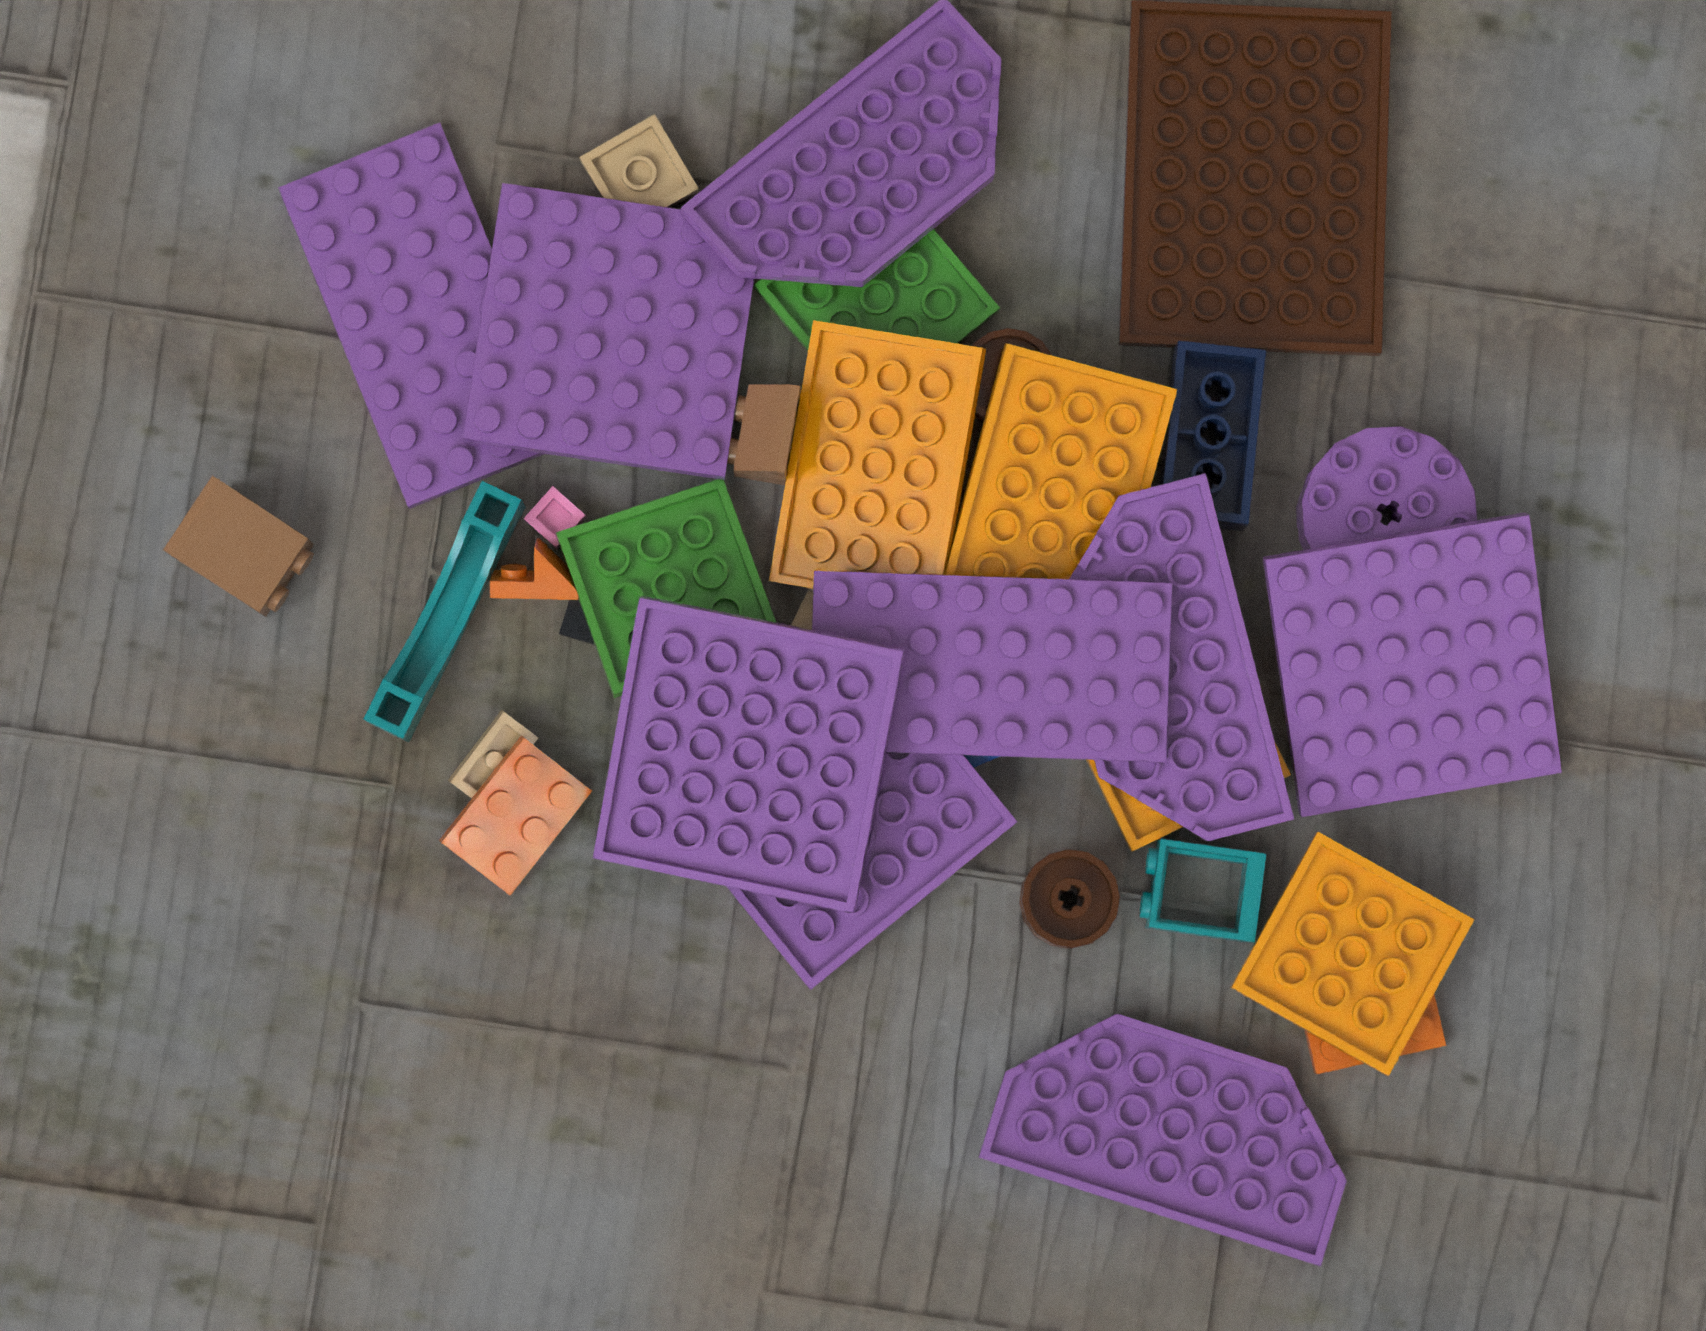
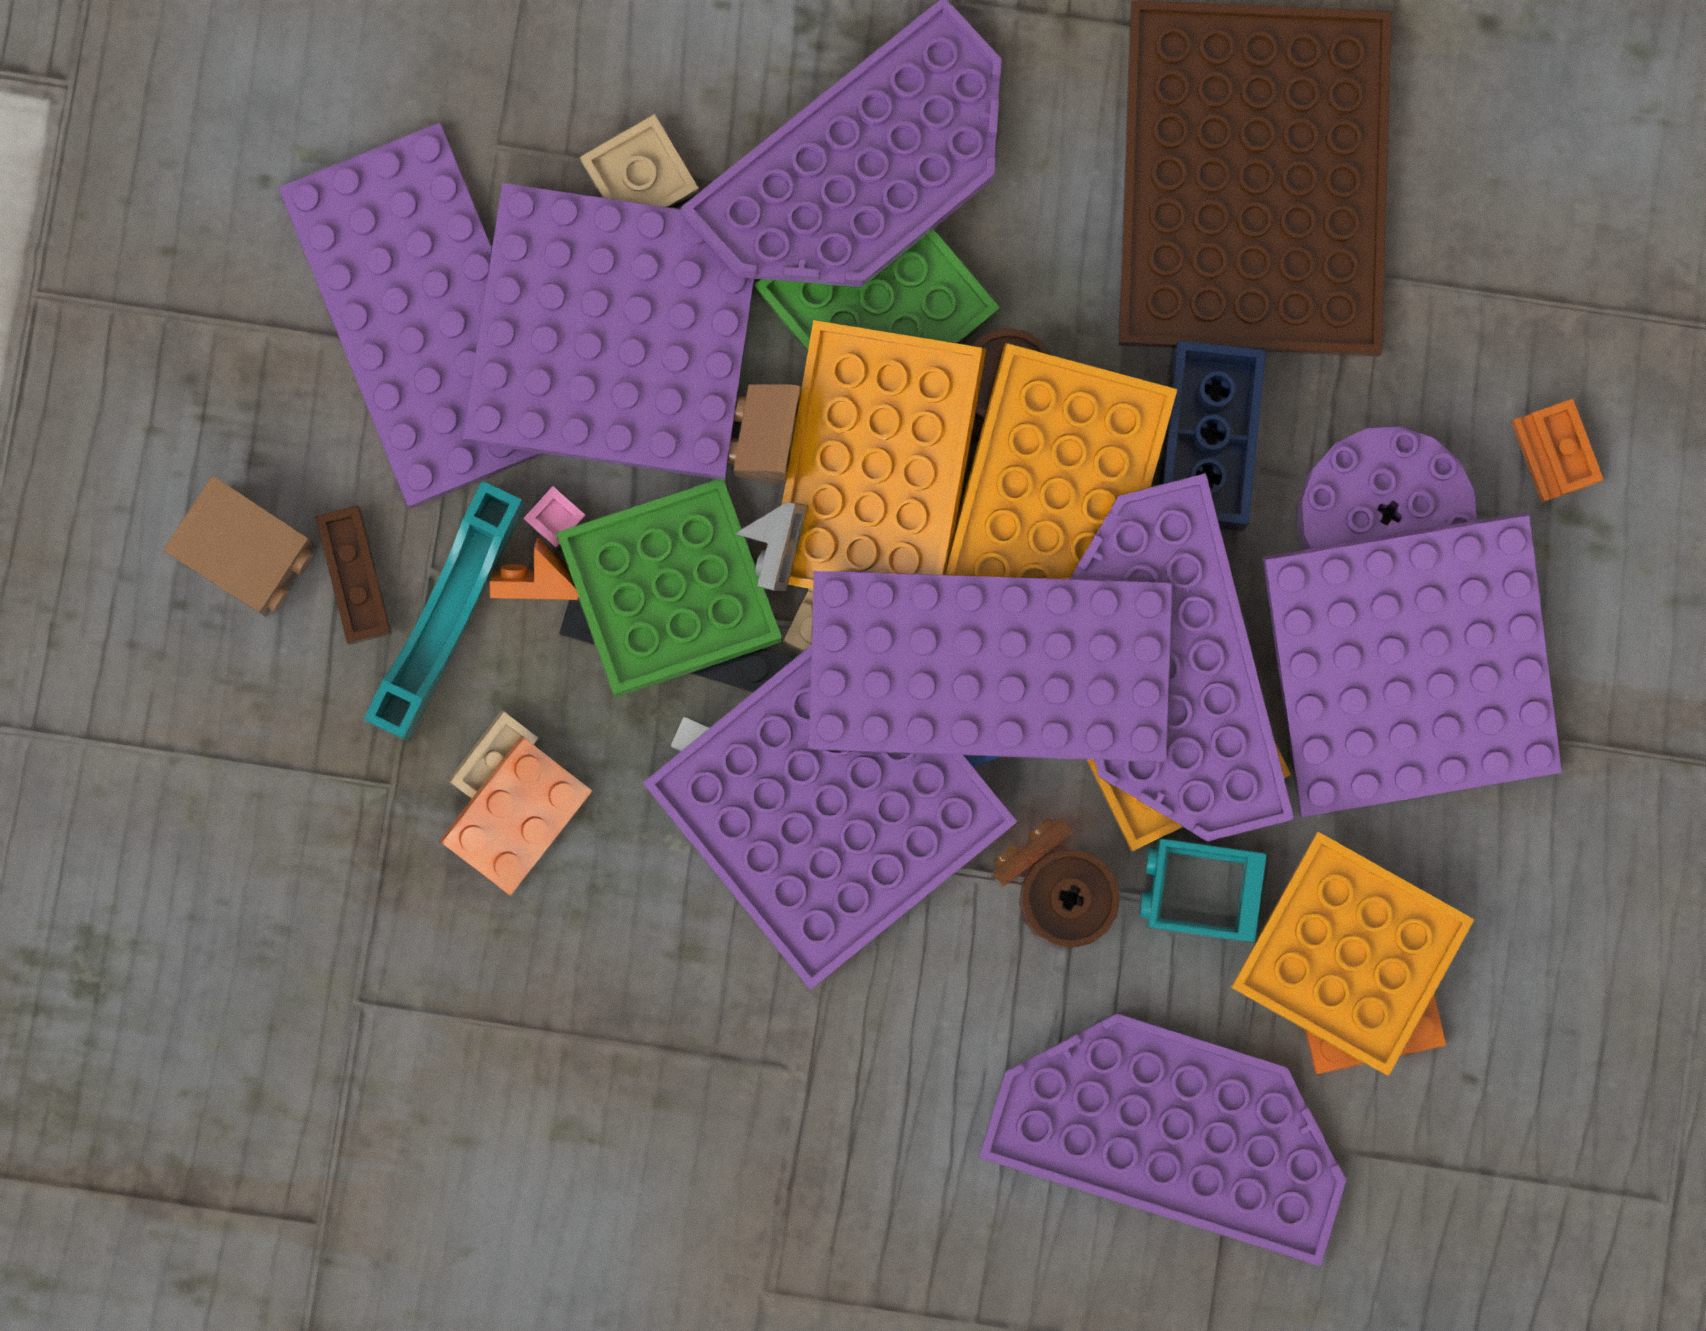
(353, 575): none -> reddish brown plate
(748, 753): medium lavender plate -> none
(782, 533): none -> light grey slope
(1044, 839): none -> clear orange plate
(1557, 450): none -> orange plate

